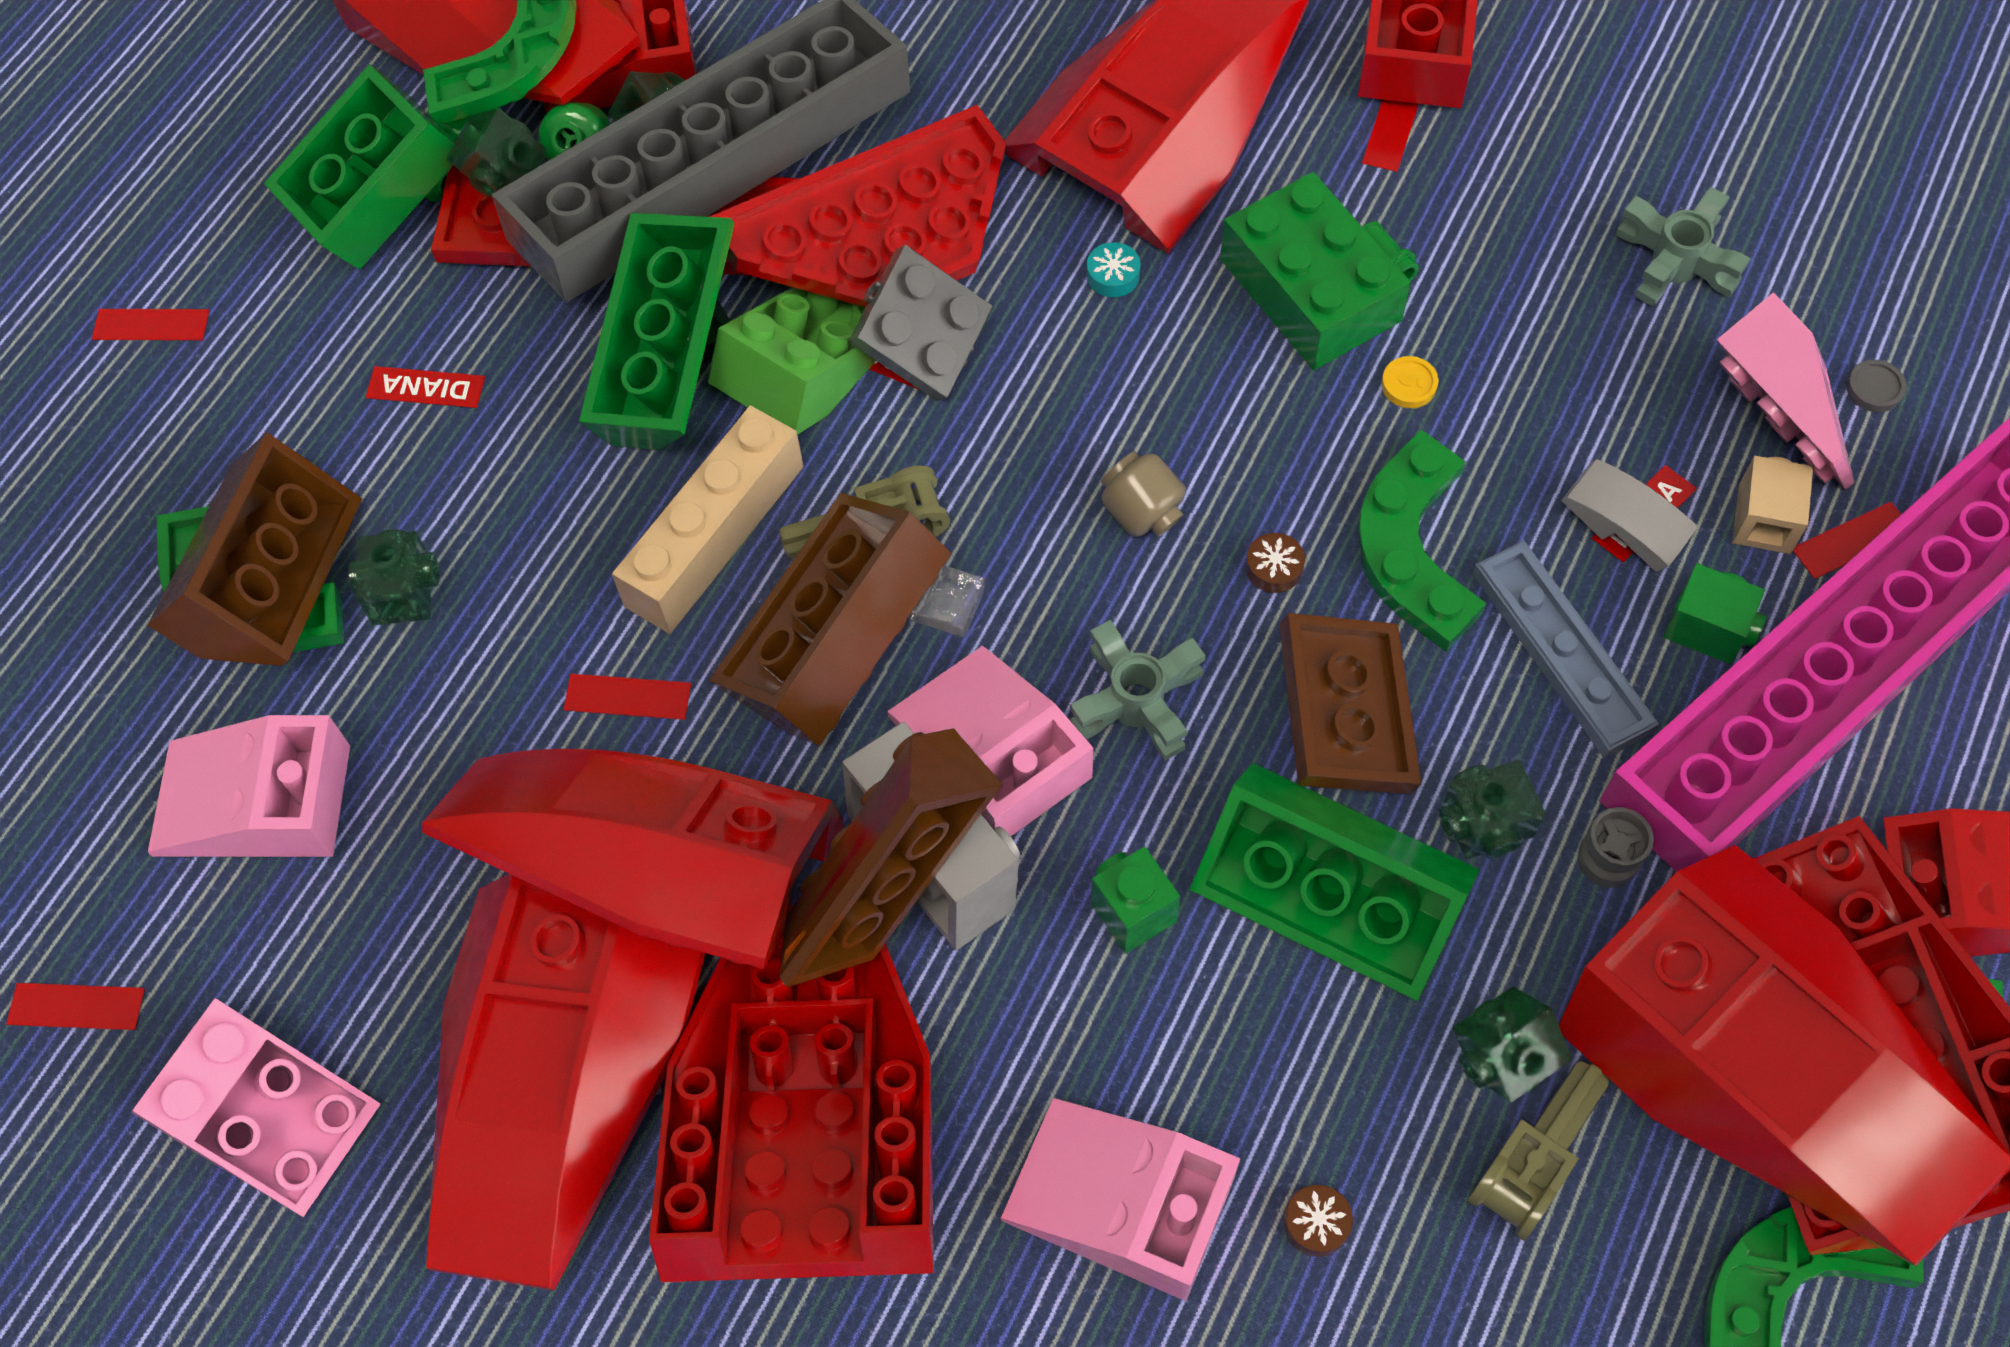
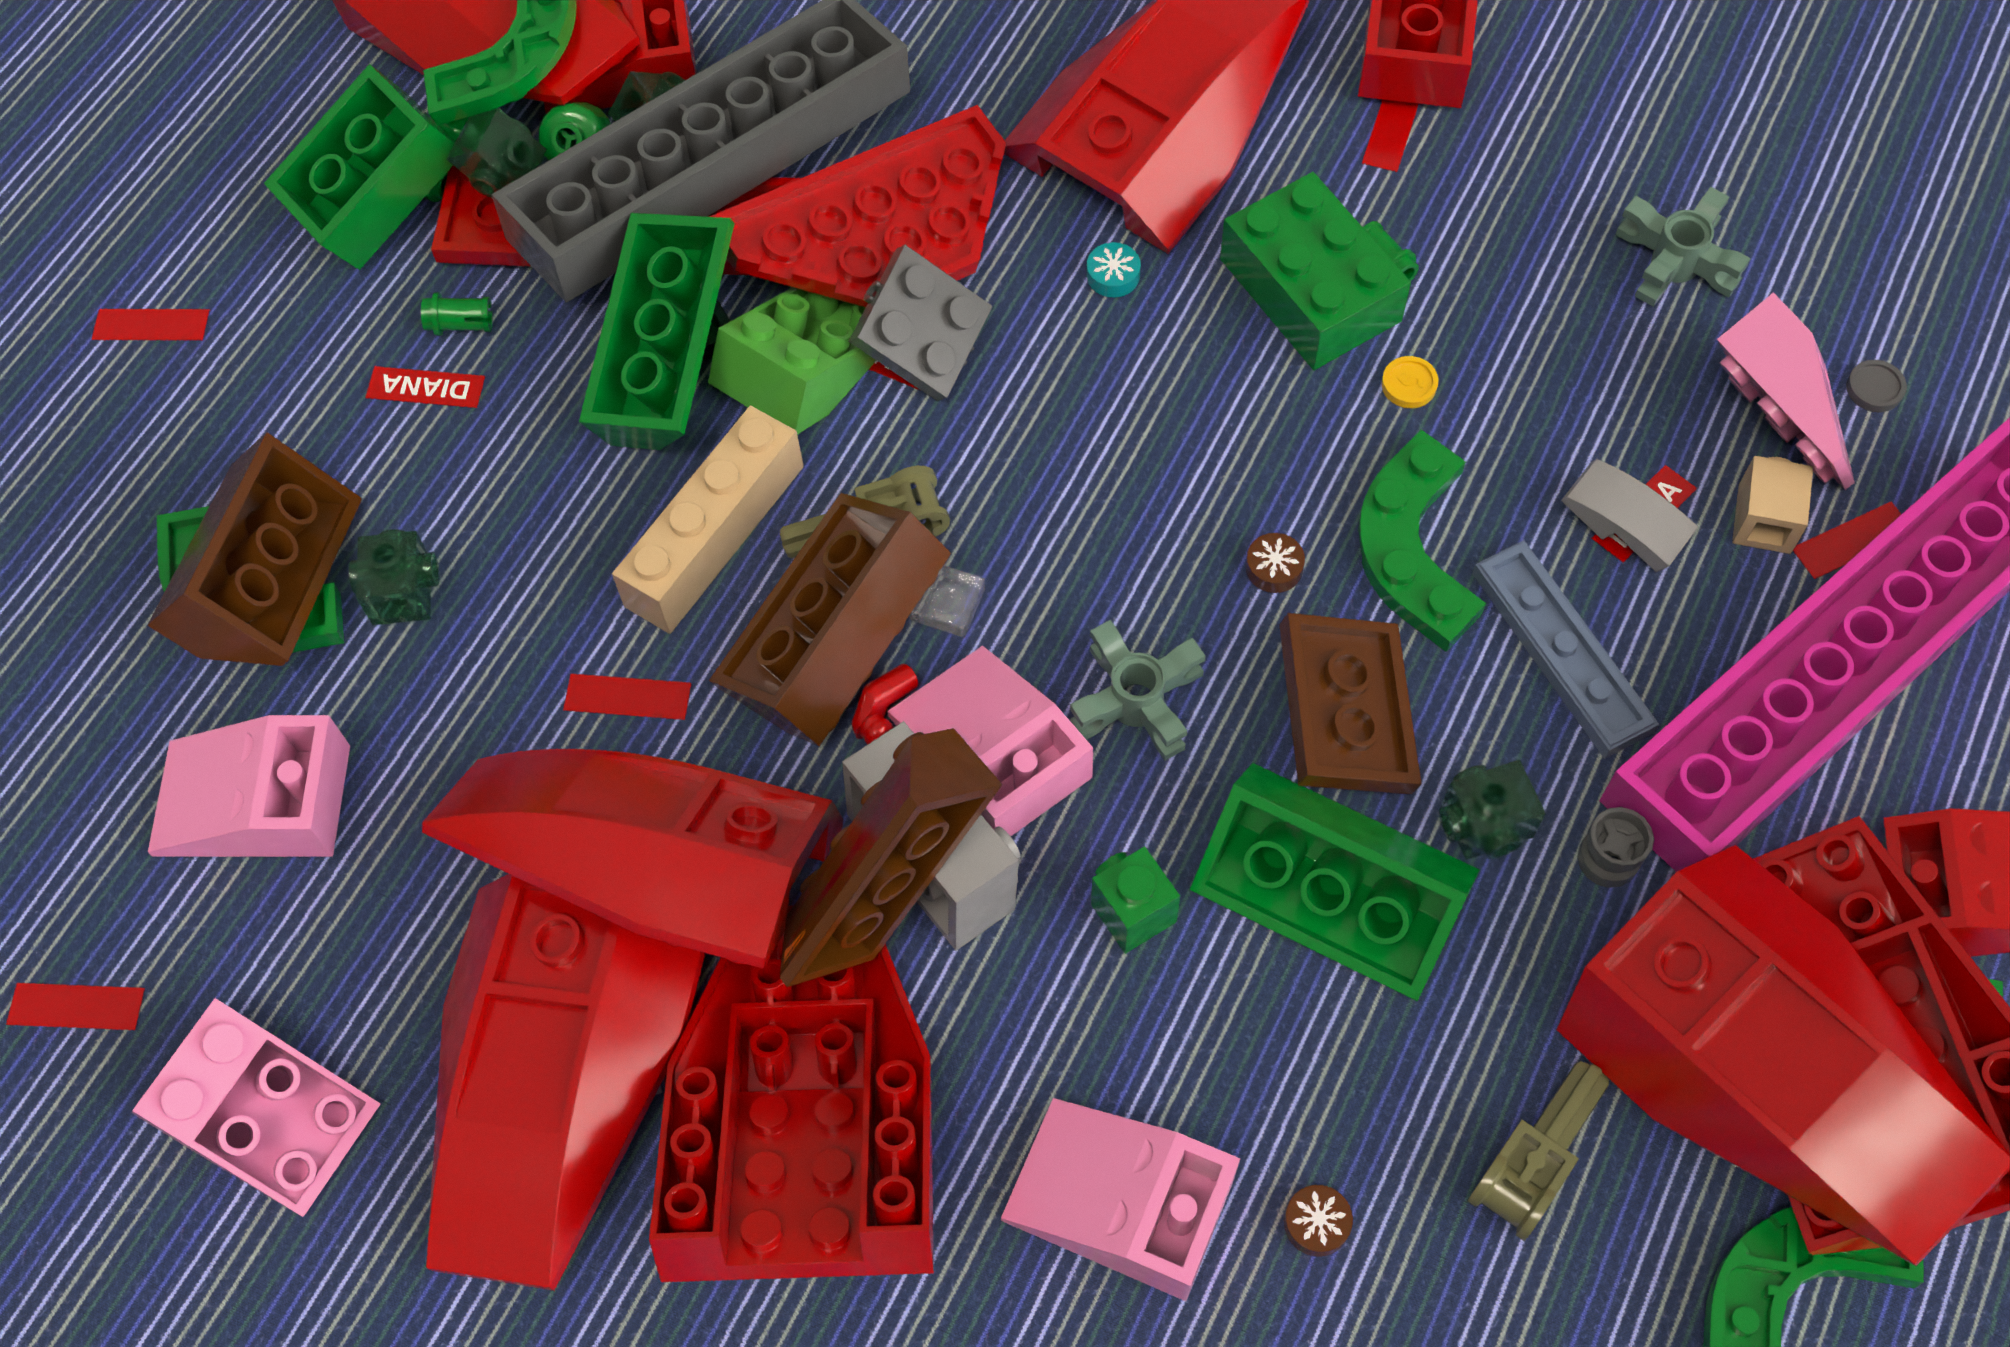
(456, 314): none -> green pin
(875, 699): none -> red arm
(1143, 494): dark tan head -> none
(1511, 1044): clear green brick -> none
(1716, 614): green brick -> none

